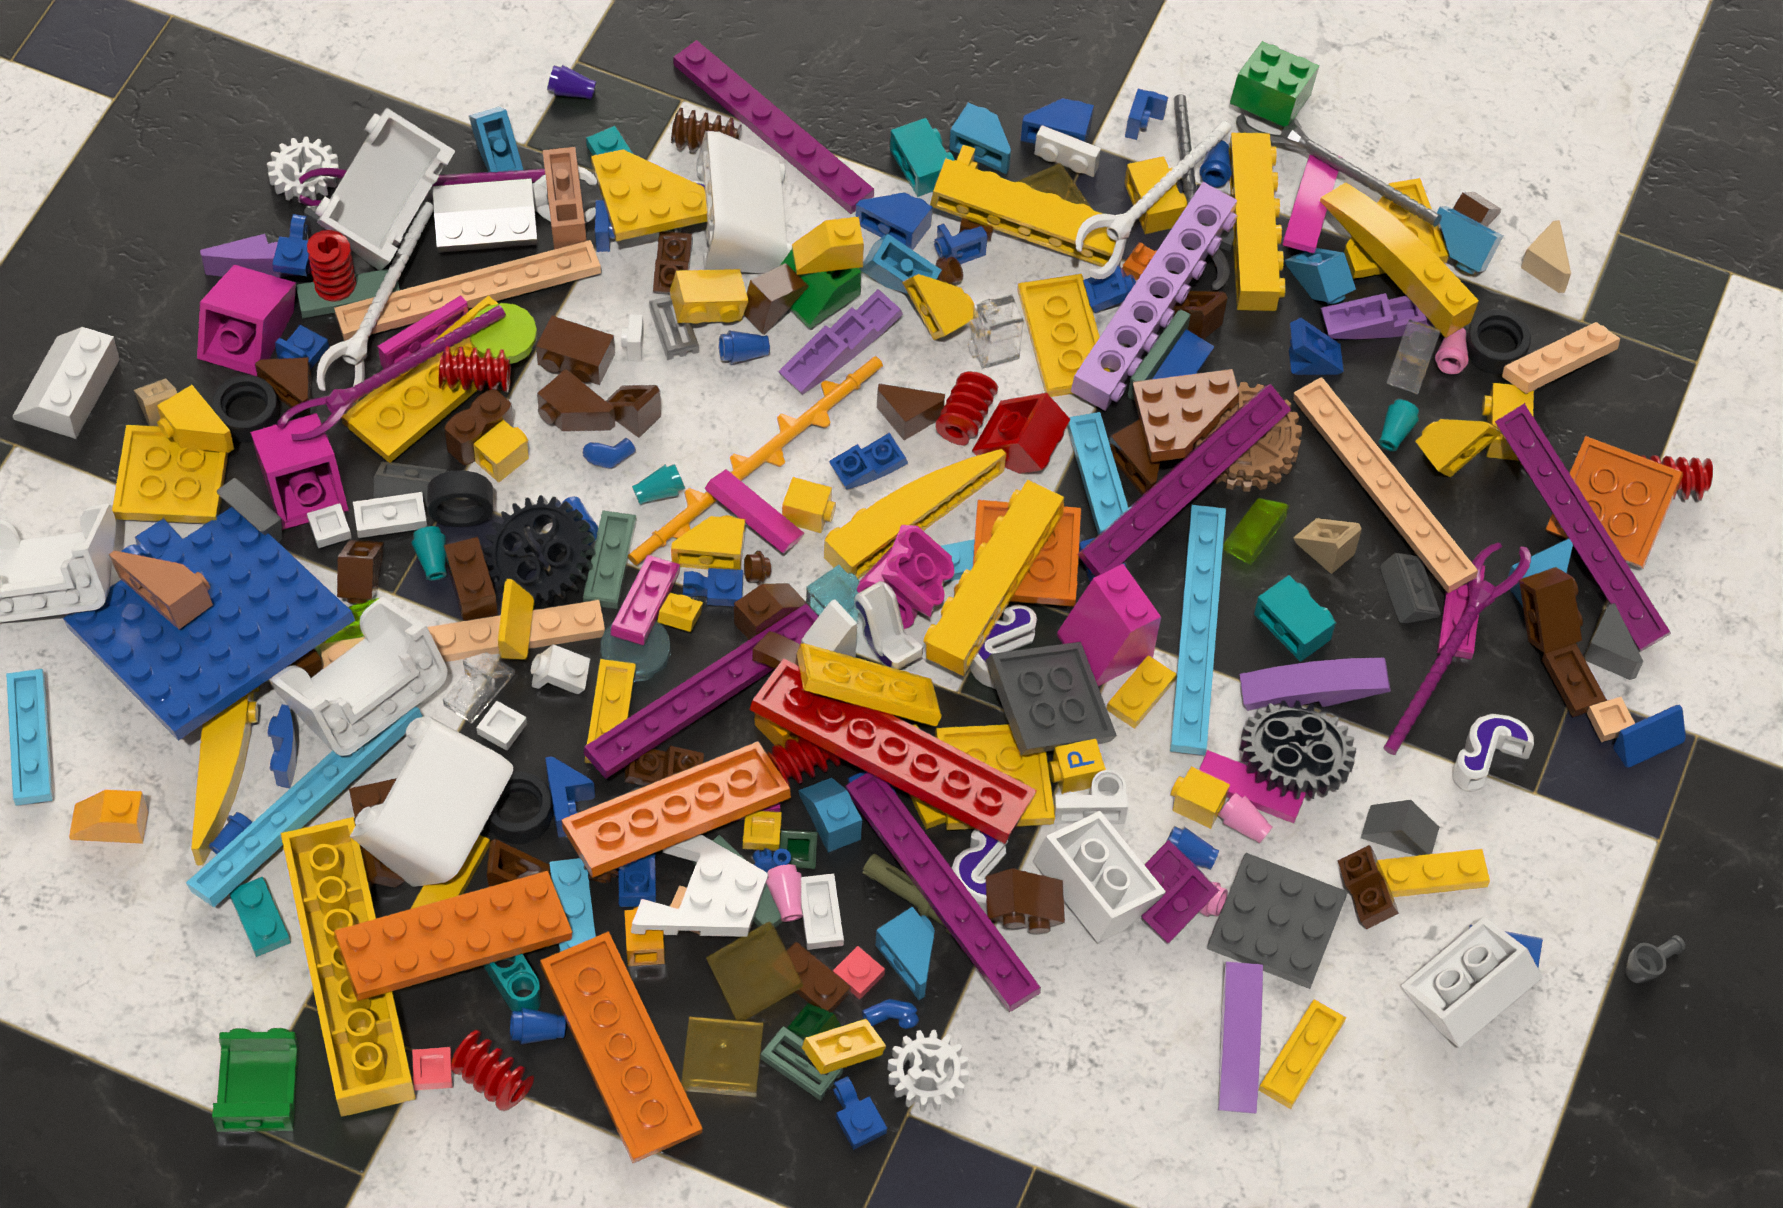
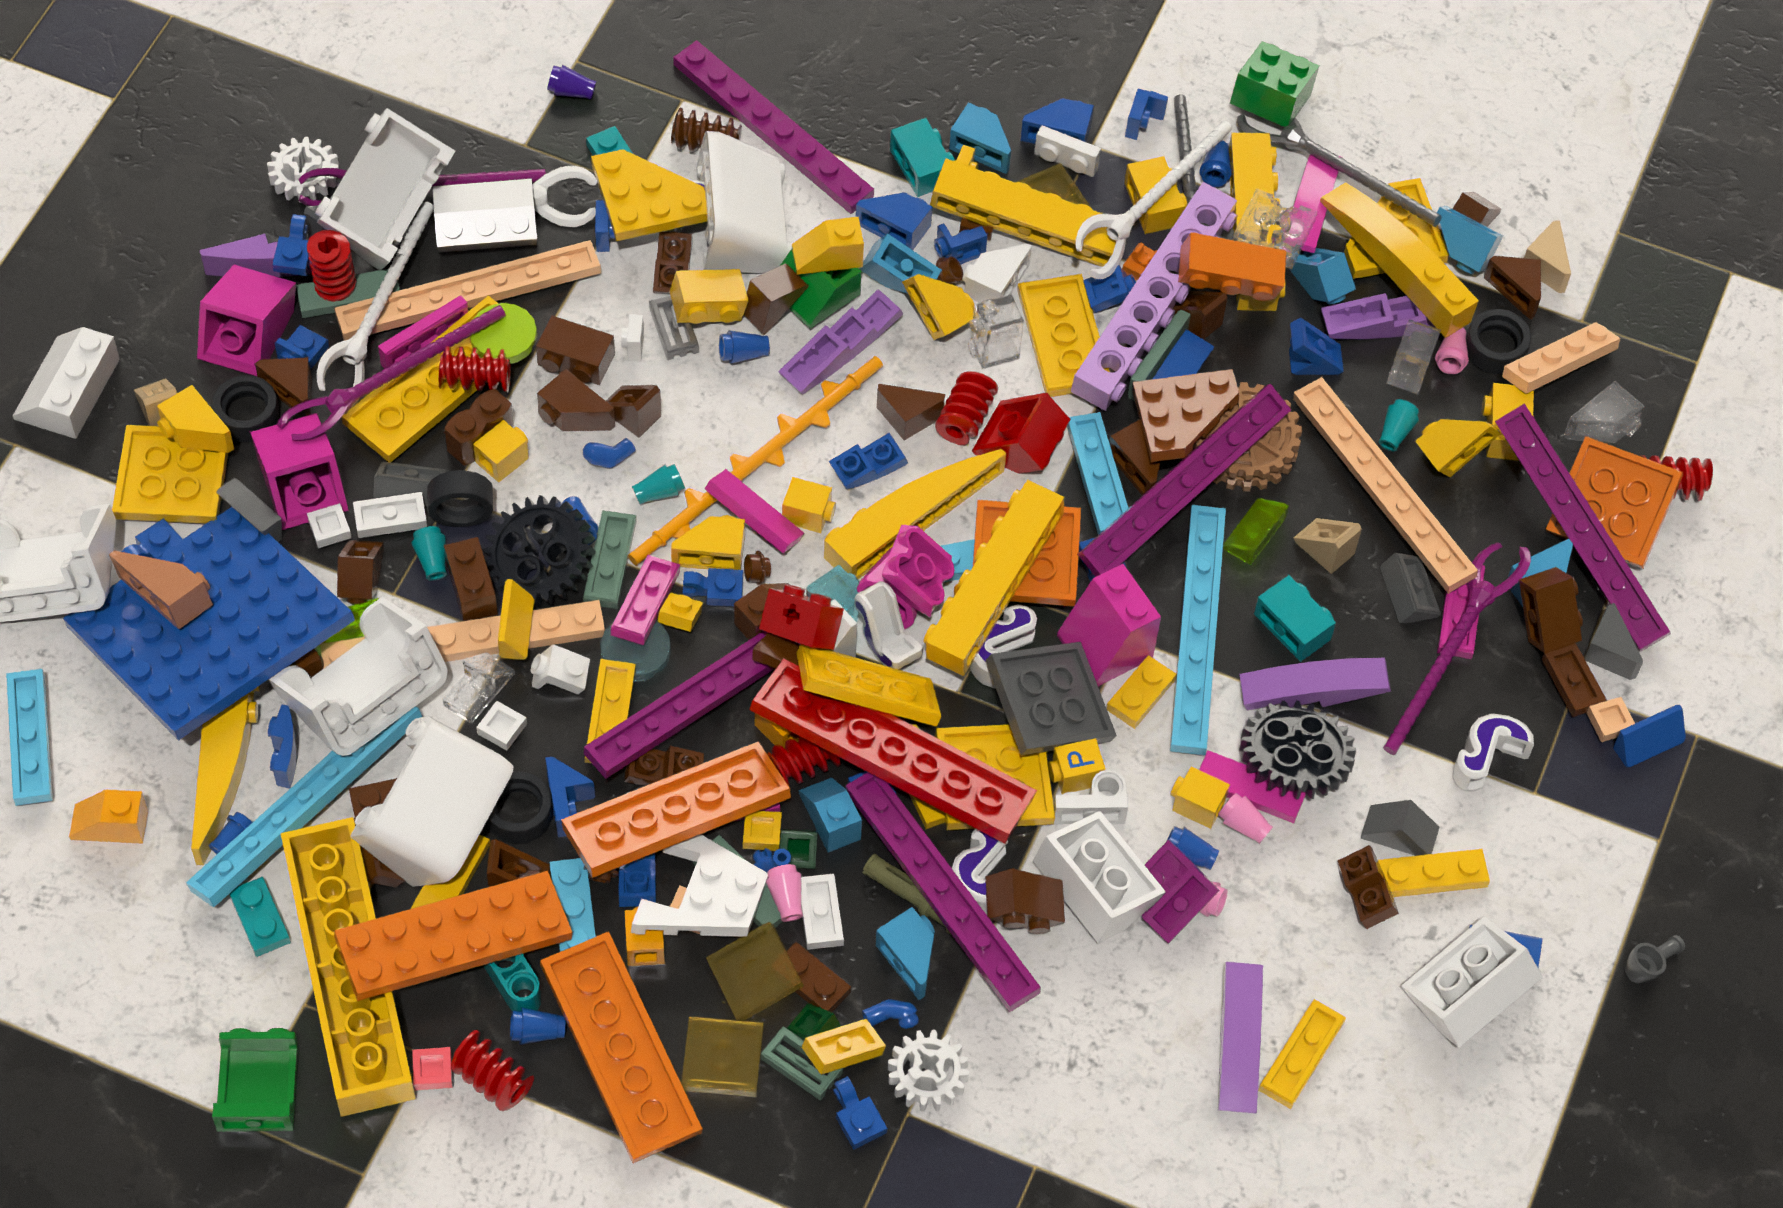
(496, 140): dark azure slope -> none
(564, 197): nougat slope -> none
(801, 618): none -> red brick
(860, 972): coral plate -> none
(996, 272): none -> white slope
(1232, 266): none -> orange brick
(1265, 211): none -> clear brick
(1277, 920): dark grey plate -> none
(1517, 281): none -> reddish brown slope
(1606, 416): none -> clear slope

